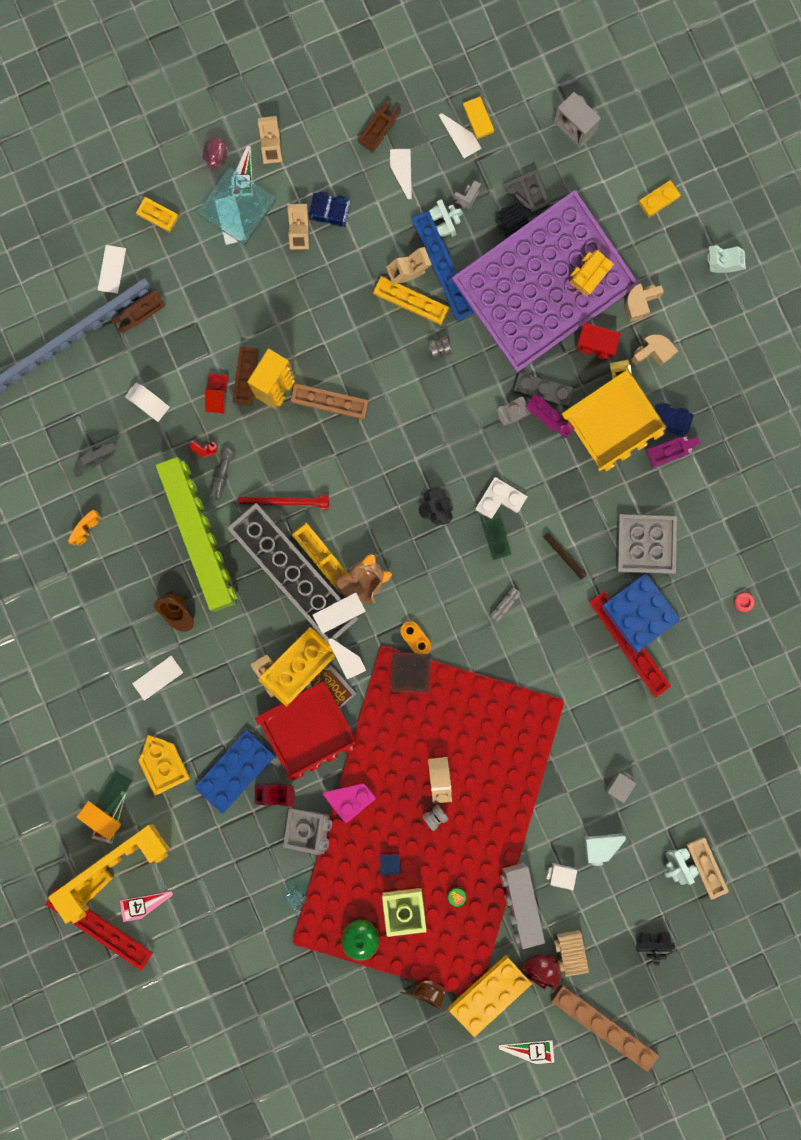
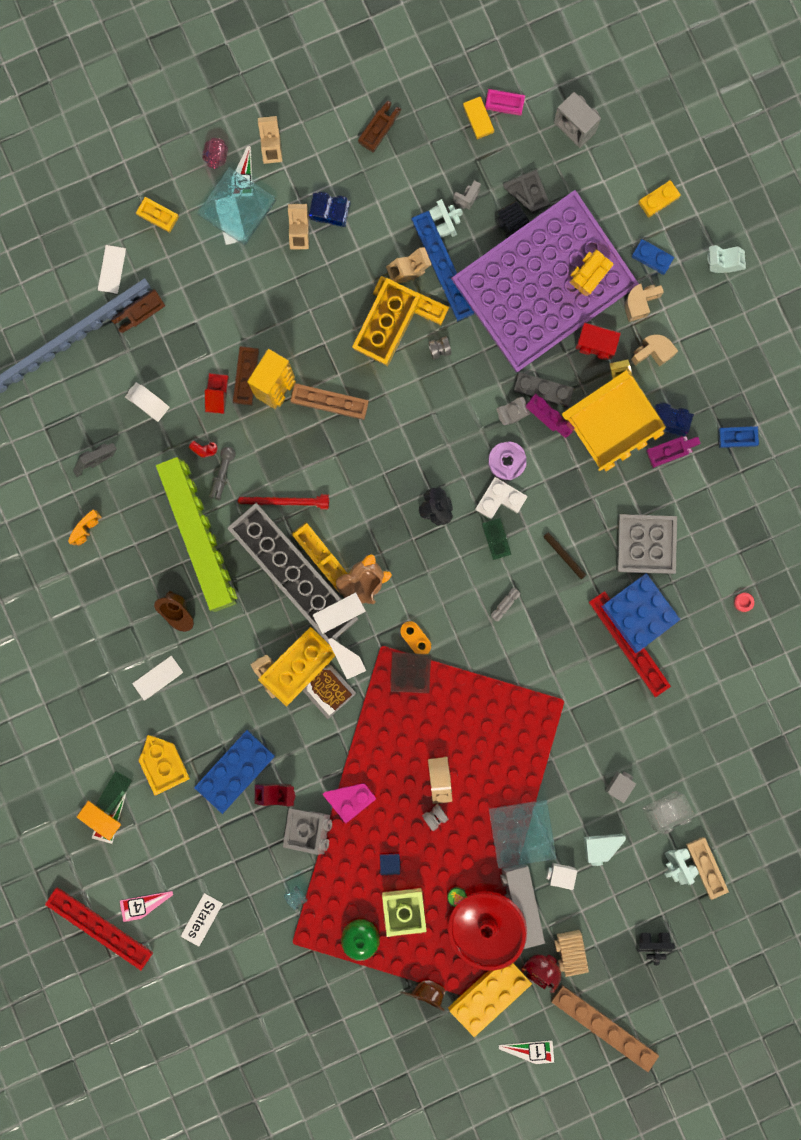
(69, 901): yellow plate -> none
(95, 886): yellow tile -> none
(201, 919): none -> white sticker
(307, 731): red panel -> none
(387, 322): none -> yellow brick
(401, 166): white sticker -> none
(462, 137): white sticker -> none
(487, 930): none -> red dish
(504, 102): none -> dark pink tile
(507, 472): none -> lavender plate
(522, 833): none -> clear light blue plate
(652, 257): none -> blue plate
(668, 812): none -> clear brick
(738, 437): none -> blue plate

